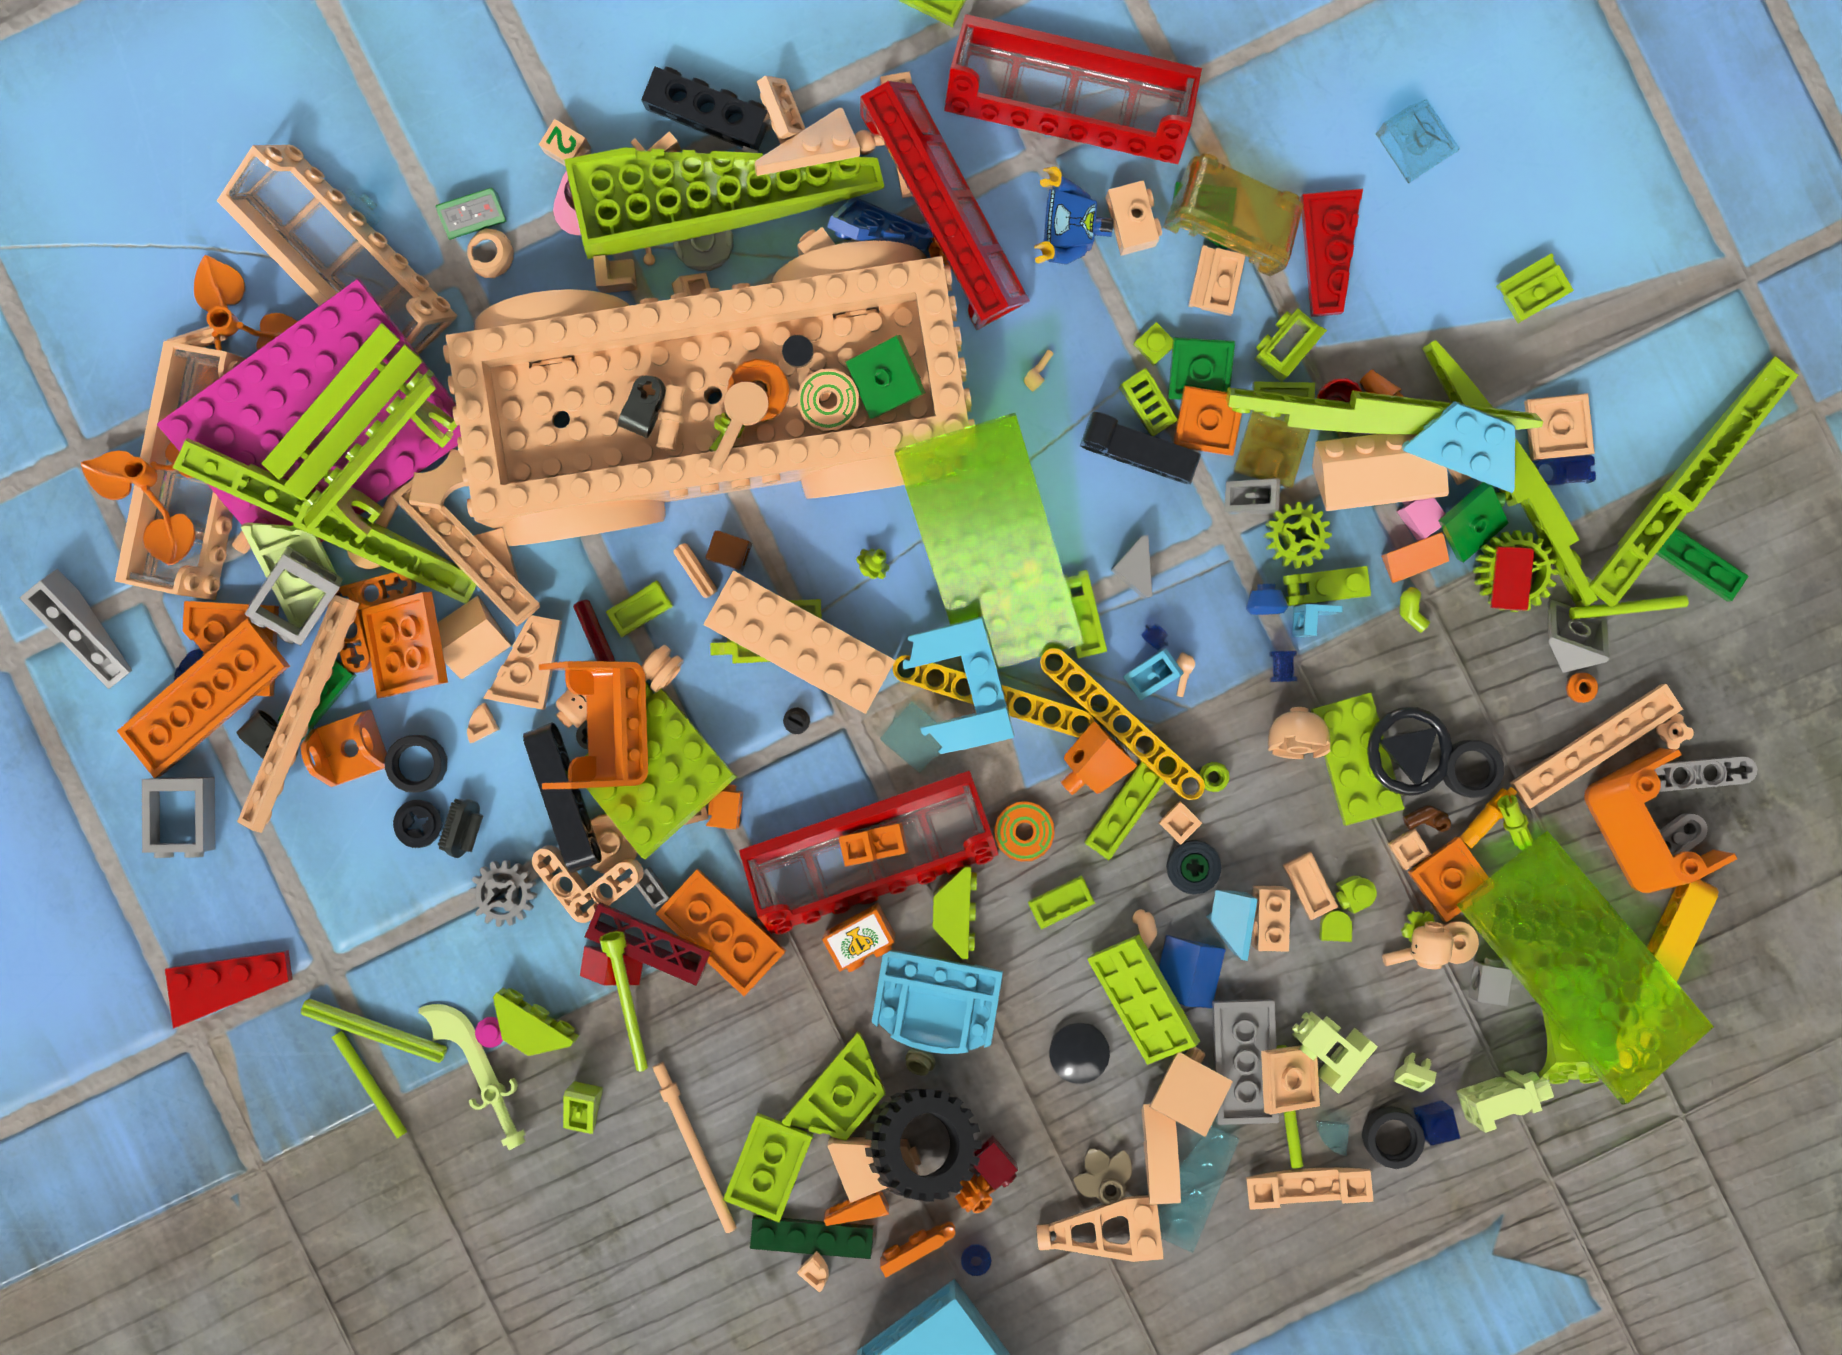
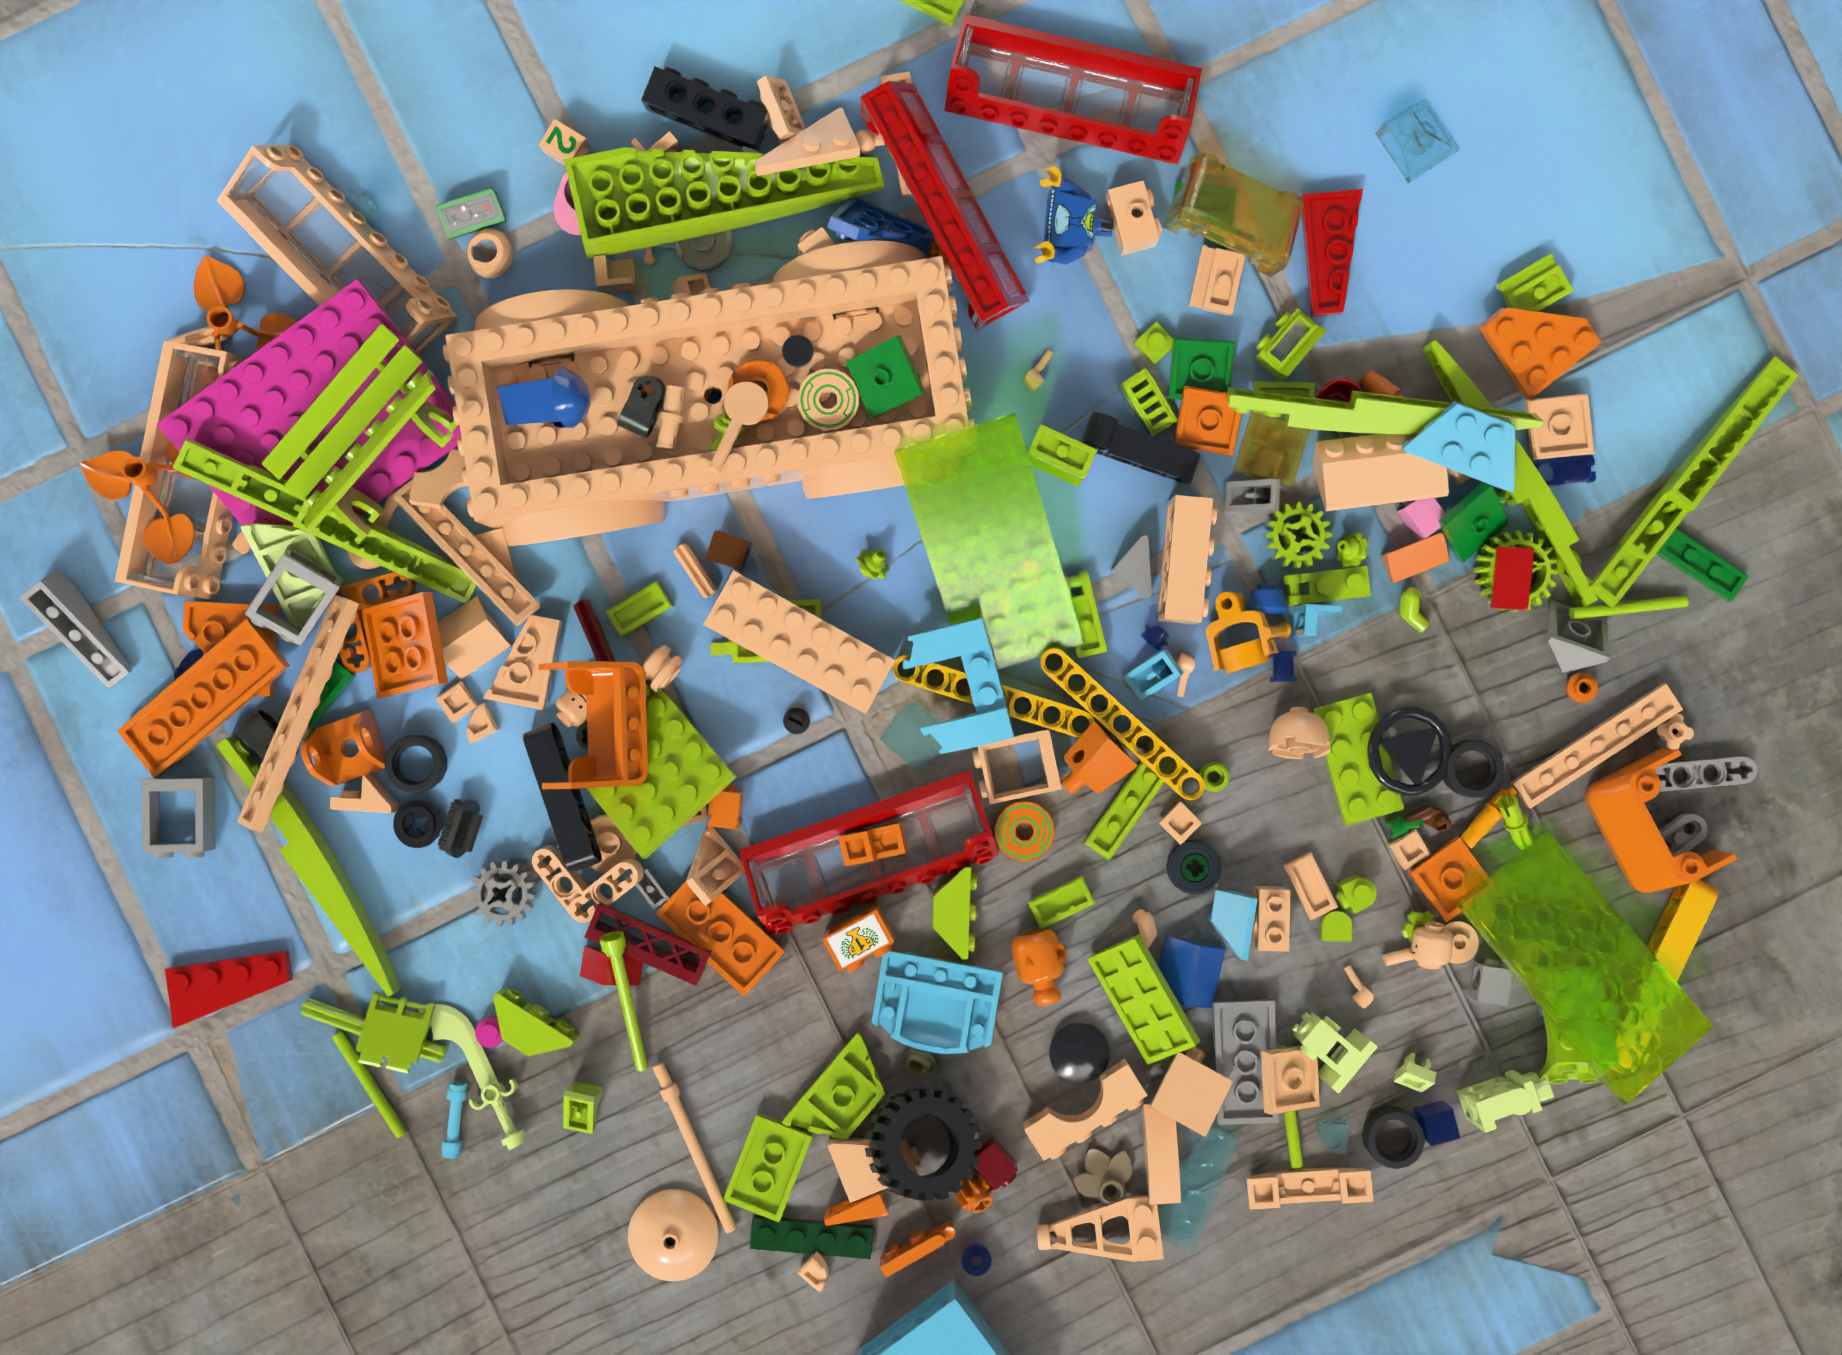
(319, 870): none -> lime slope
(373, 798): none -> light nougat slope
(394, 1033): none -> lime plate
(452, 1145): none -> medium azure bar
(457, 701): none -> light nougat tile
(549, 399): none -> blue piece
(679, 1216): none -> light nougat dish
(713, 867): none -> light nougat wing
(1038, 962): none -> orange piece
(1048, 761): none -> light nougat window
(1054, 1131): none -> light nougat arch
(1060, 455): none -> lime panel
(1185, 560): none -> light nougat brick
(1248, 653): none -> light orange piece
(1352, 549): none -> lime plant
(1363, 996): none -> light nougat hand
(1401, 826): none -> green hand
(1537, 345): none -> orange plate

